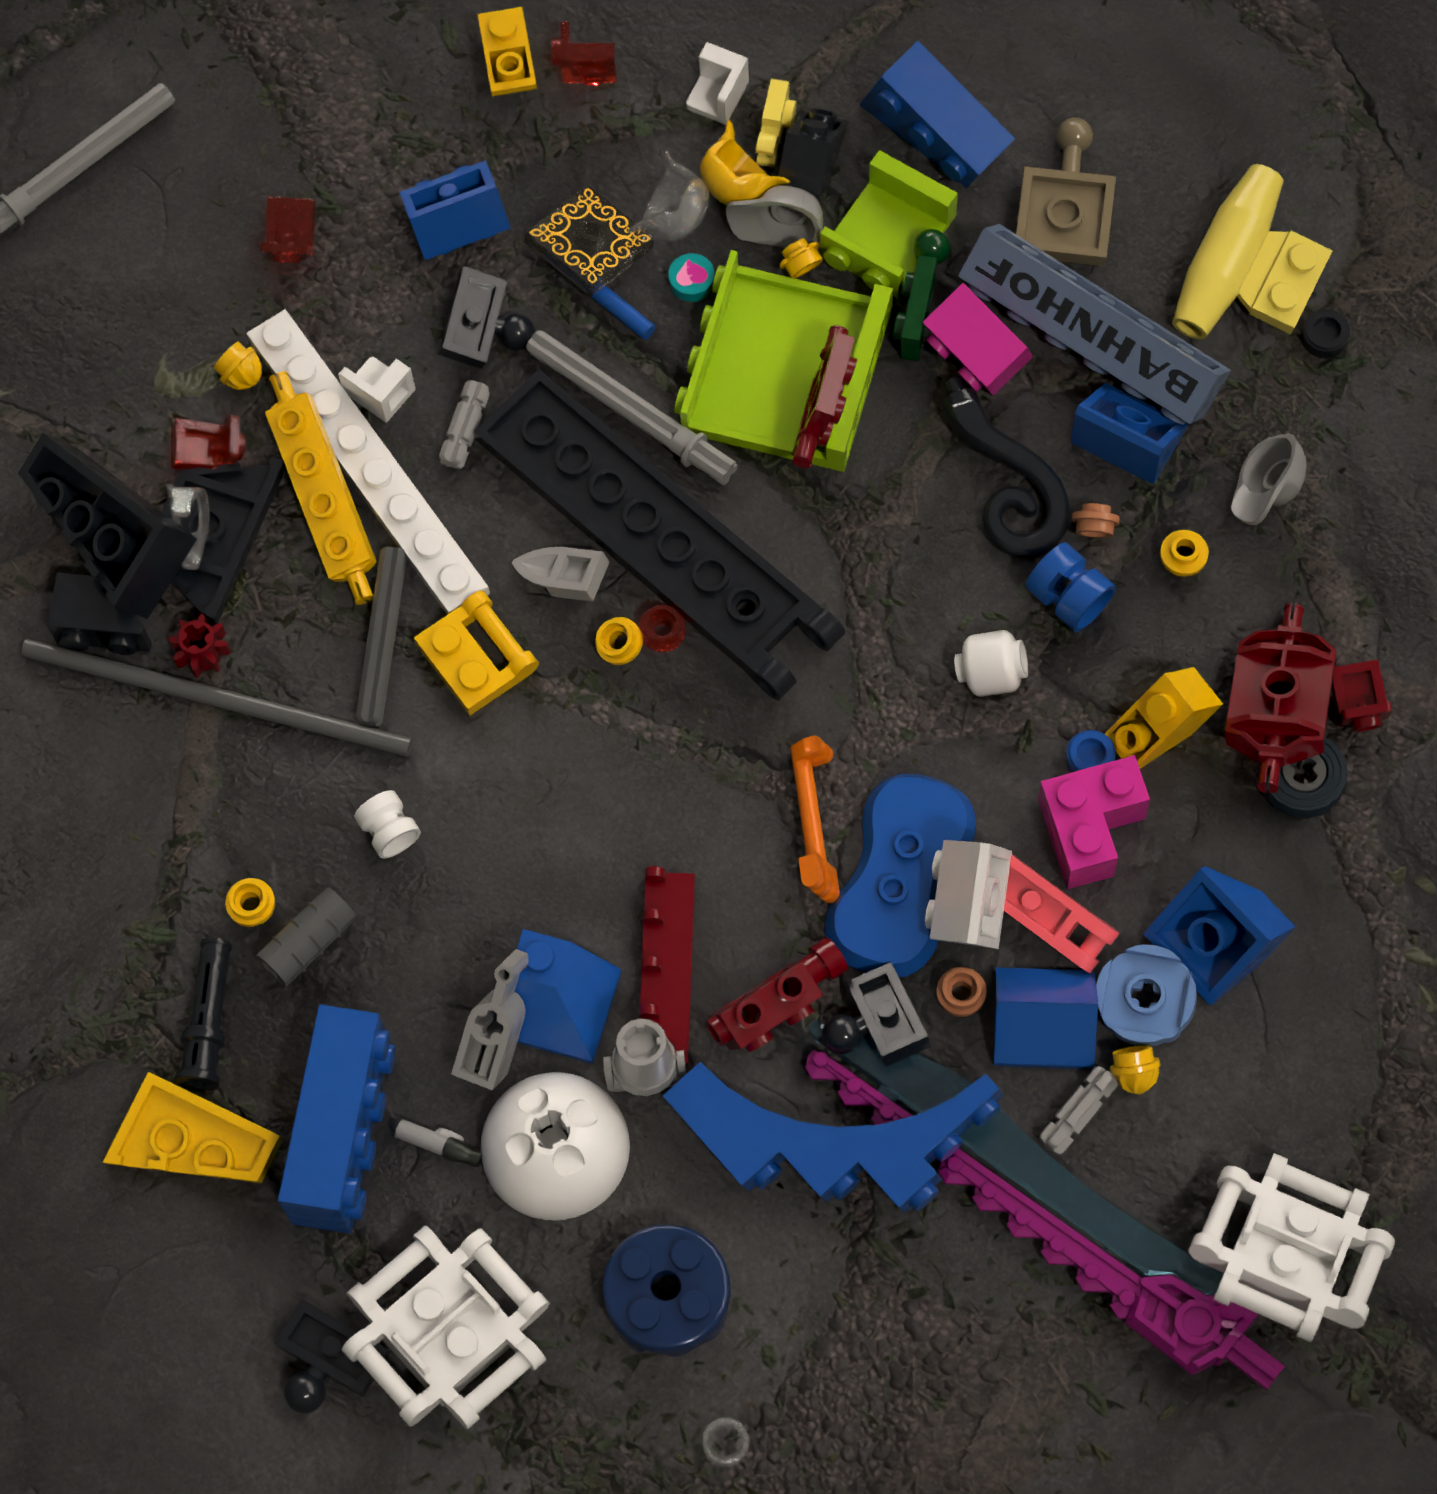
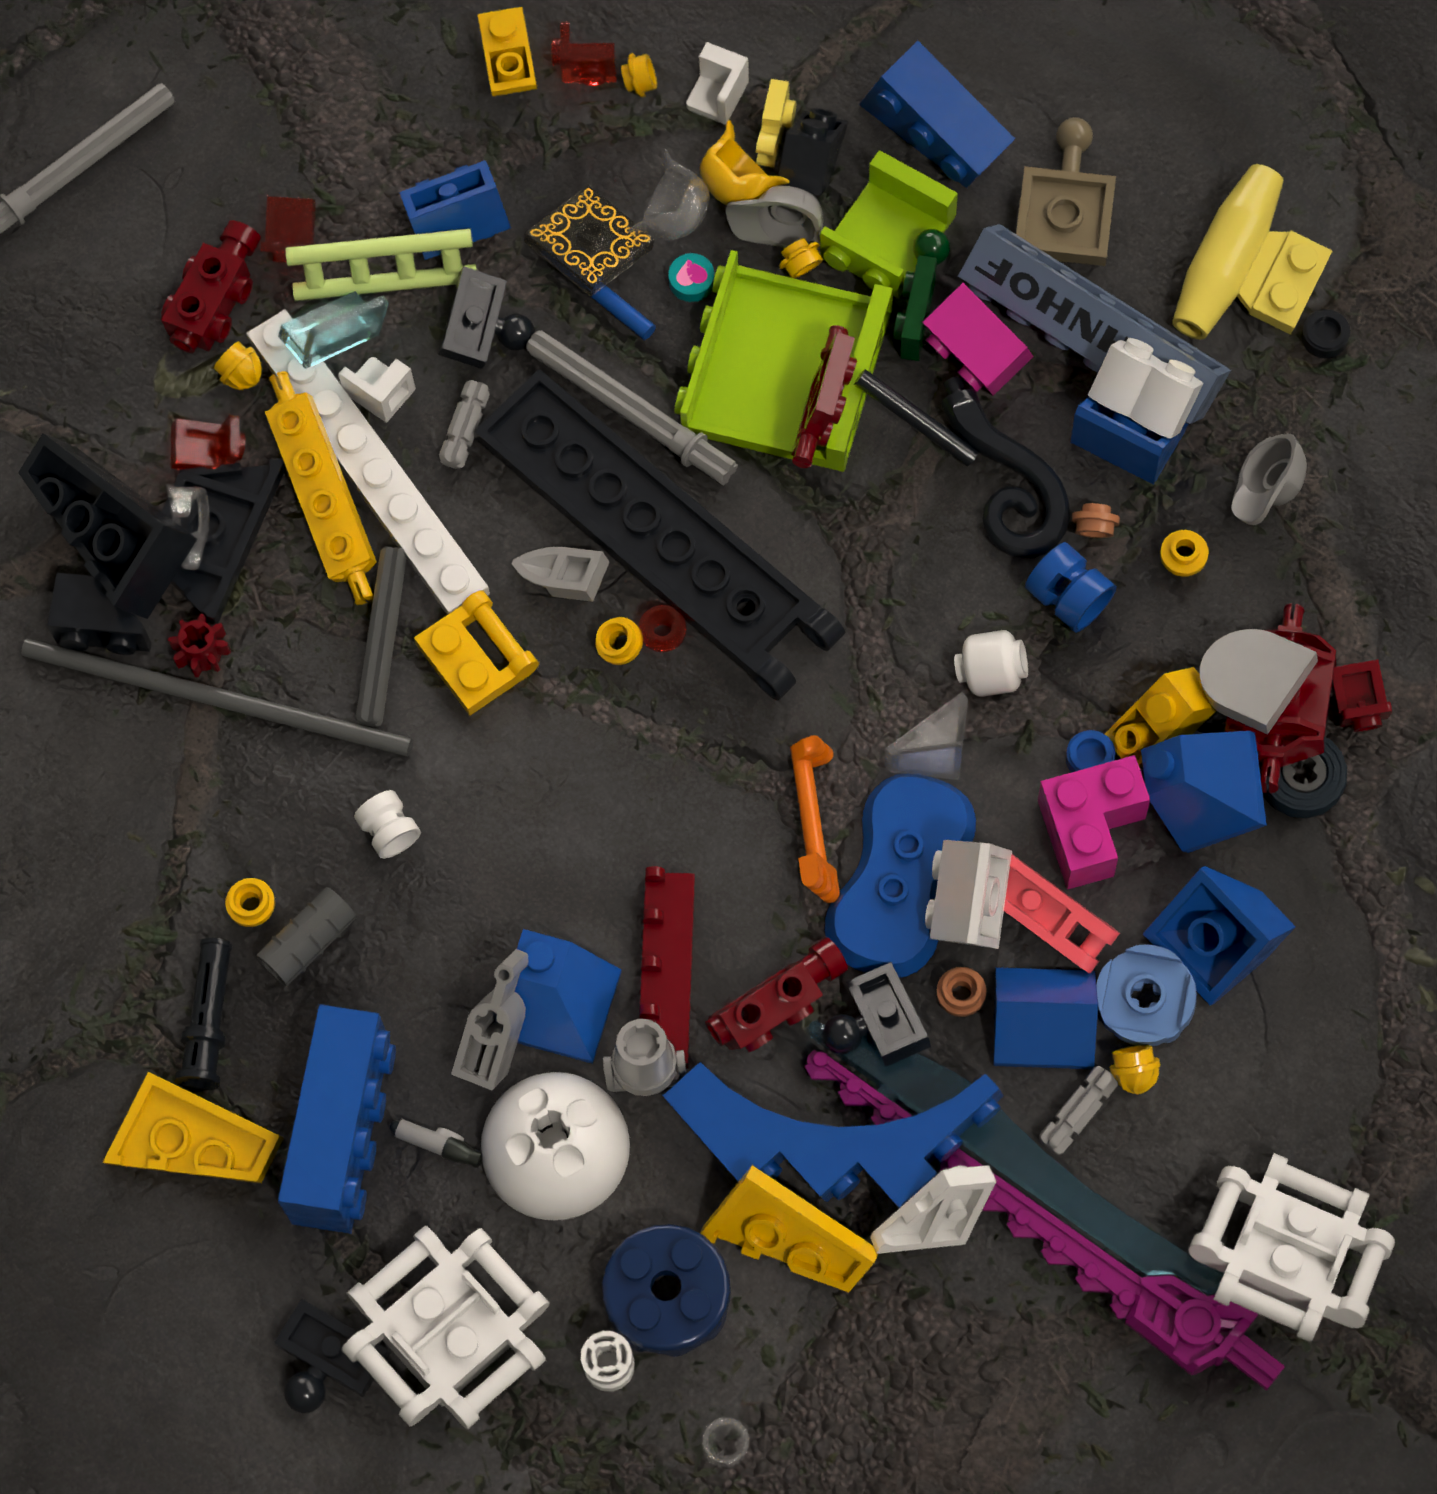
(212, 292): none -> dark red brick
(333, 328): none -> clear light blue panel
(359, 250): none -> yellowish green bar
(610, 1369): none -> white wheel
(639, 74): none -> yellow plate
(782, 1225): none -> yellow wing
(916, 417): none -> black bar
(933, 745): none -> clear slope
(938, 1213): none -> white wing
(1145, 387): none -> white brick
(1205, 786): none -> blue slope
(1254, 675): none -> light grey tile

